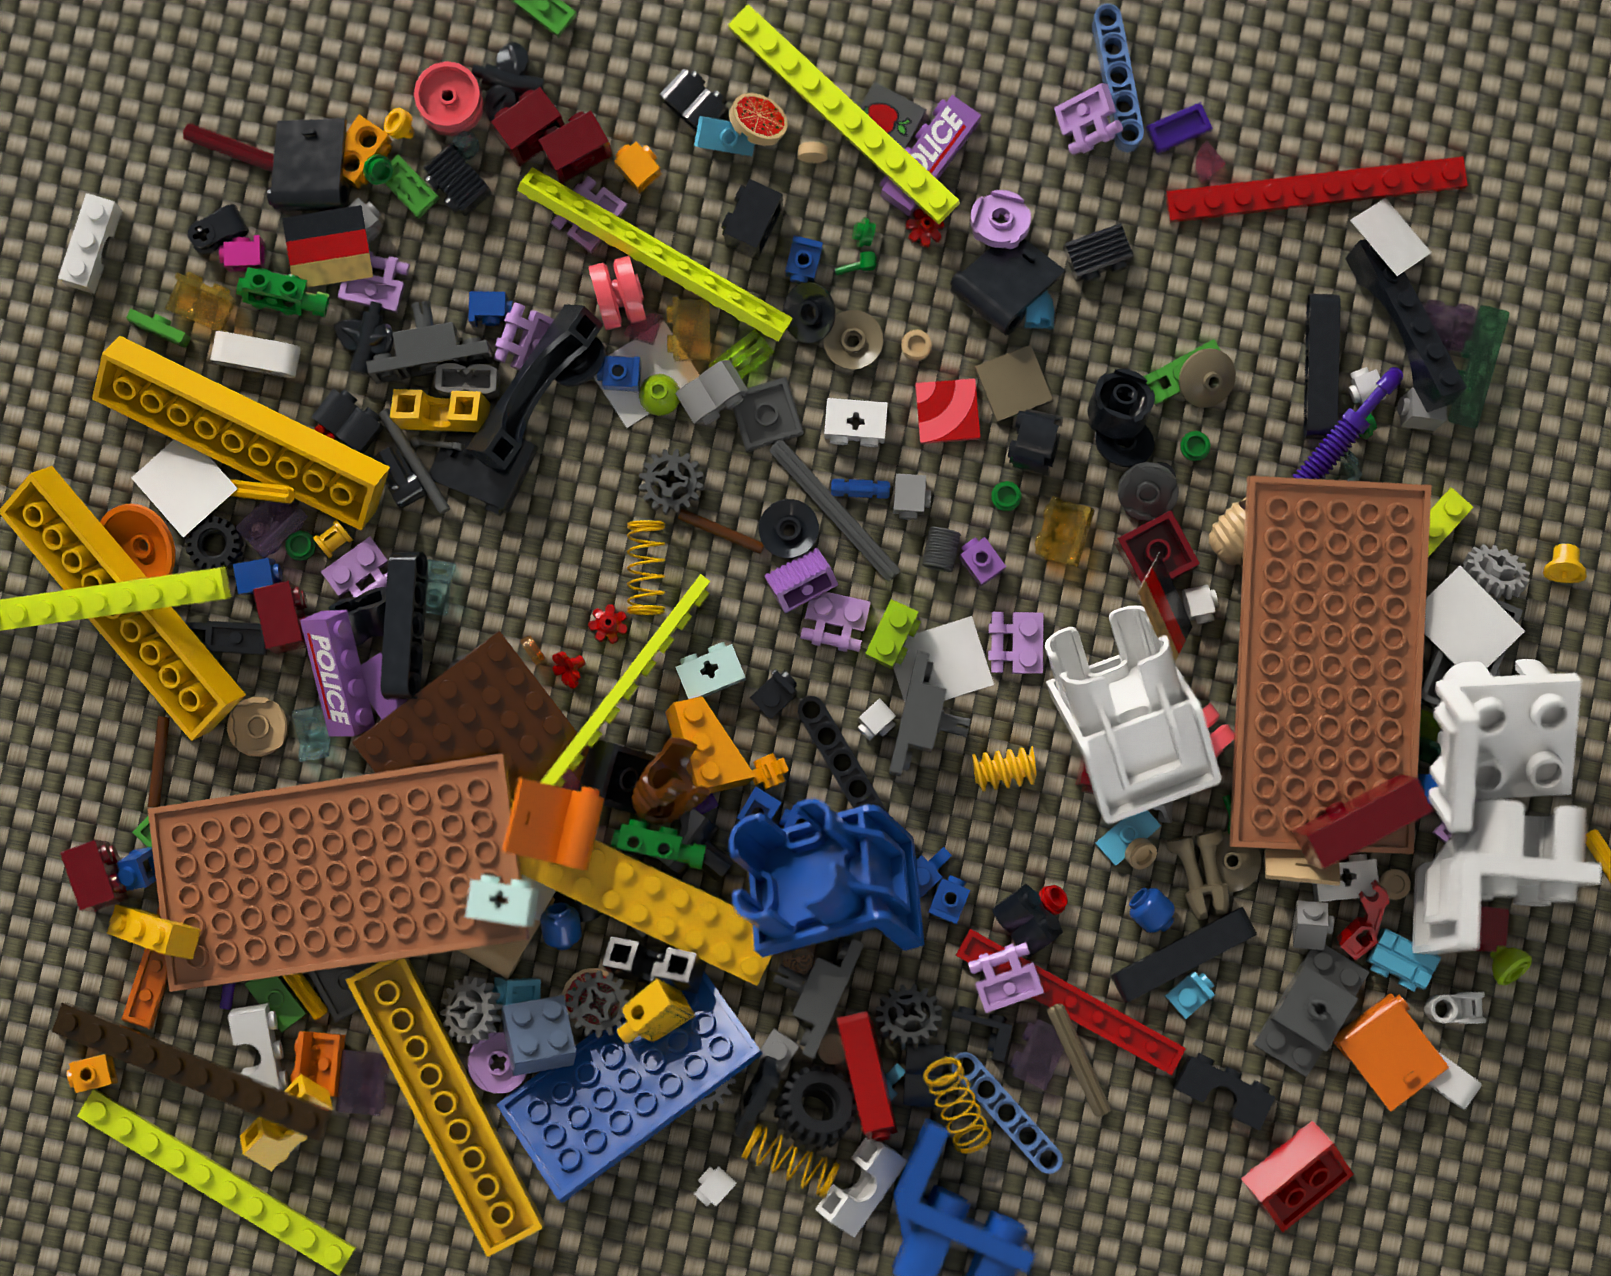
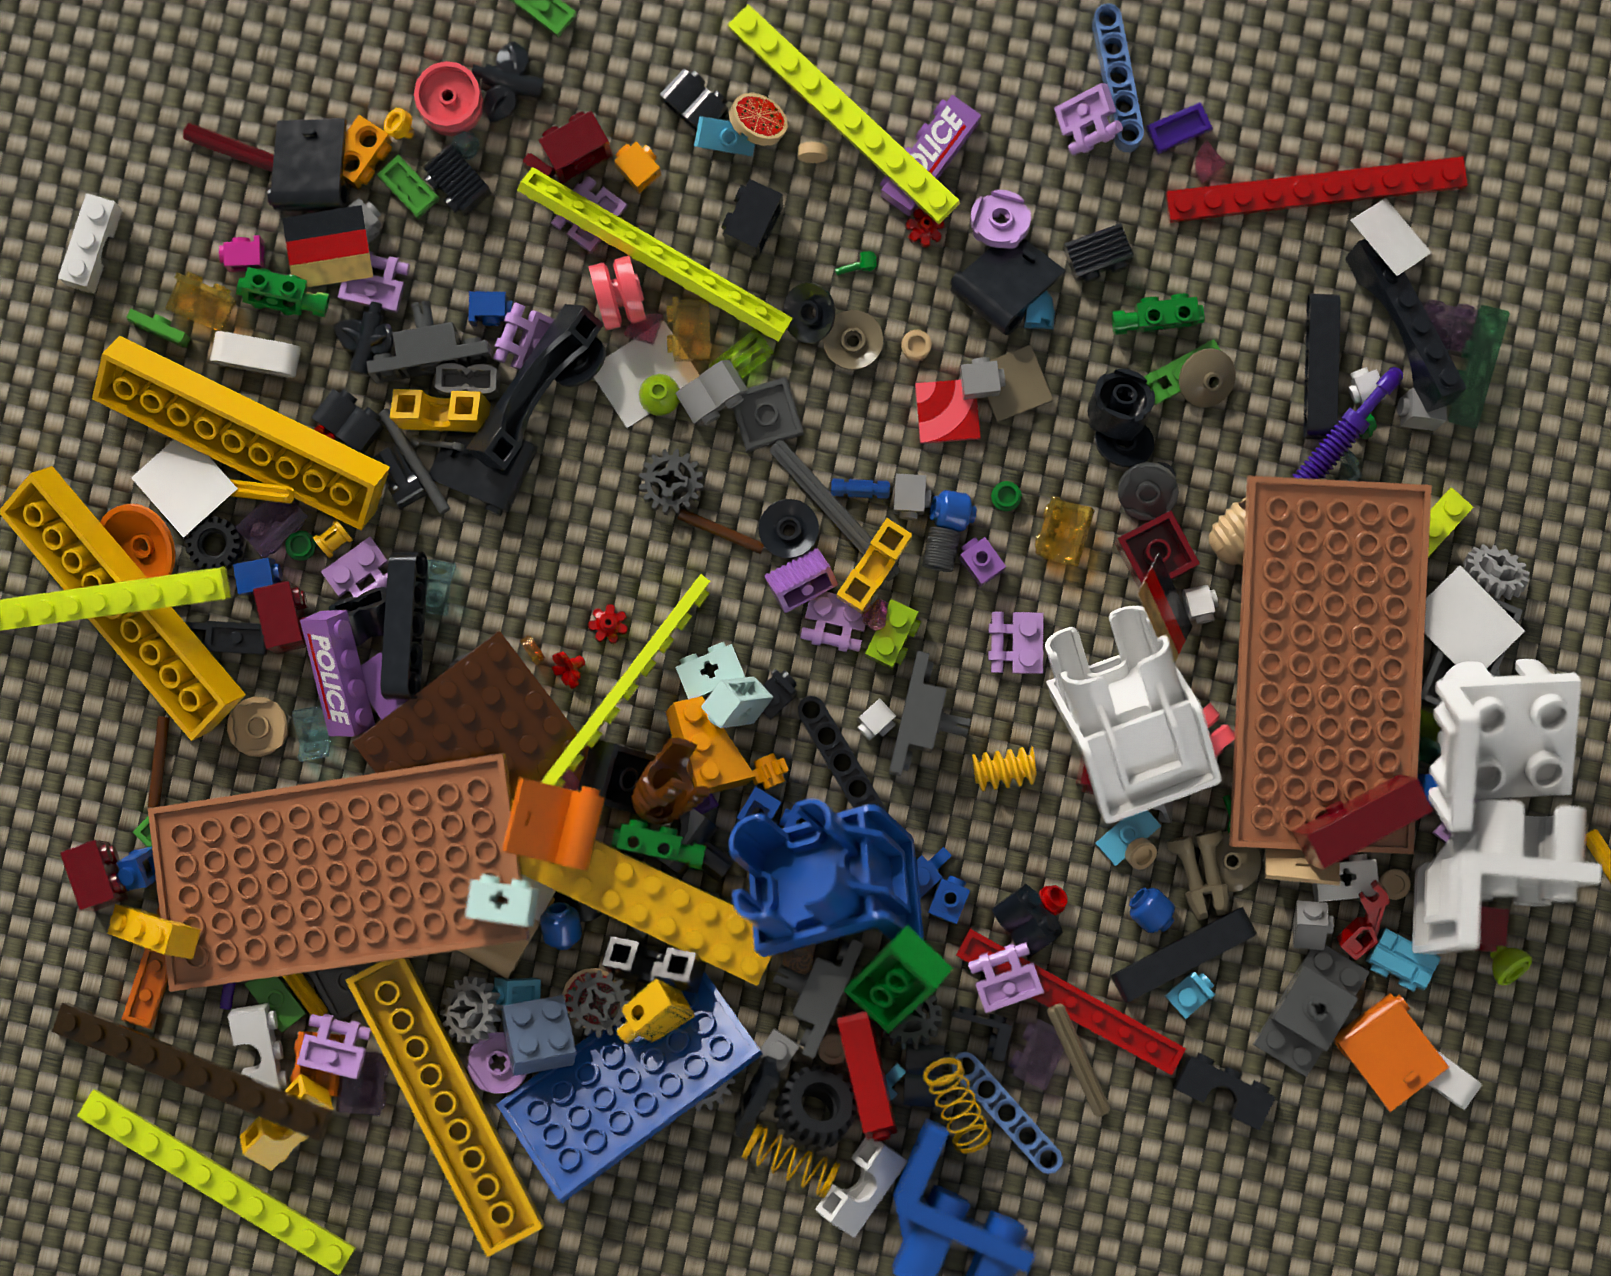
(92, 1073): light orange brick -> none
(218, 228): black piece -> none
(333, 1056): none -> lavender plate
(377, 169): green plate -> none
(524, 124): dark red brick -> none
(532, 161): none -> dark red tile
(628, 380): blue brick -> none
(639, 526): yellow piece -> none
(714, 1186): white plate -> none
(736, 702): none -> light aqua brick
(807, 248): blue brick -> none
(864, 232): green plate -> none
(869, 413): white brick -> none
(874, 566): none -> yellow arch
(876, 615): none -> clear pink tile
(893, 113): dark grey tile -> none
(898, 979): none -> green brick
(952, 510): none -> blue head
(956, 658): white sticker -> none
(981, 378): none -> light grey brick
(1036, 441): black brick -> none
(1164, 312): none -> green brick
(1195, 446): green plate -> none
(1297, 1176): red slope -> none
(1461, 1008): white piece -> none
(1565, 565): yellow piece -> none

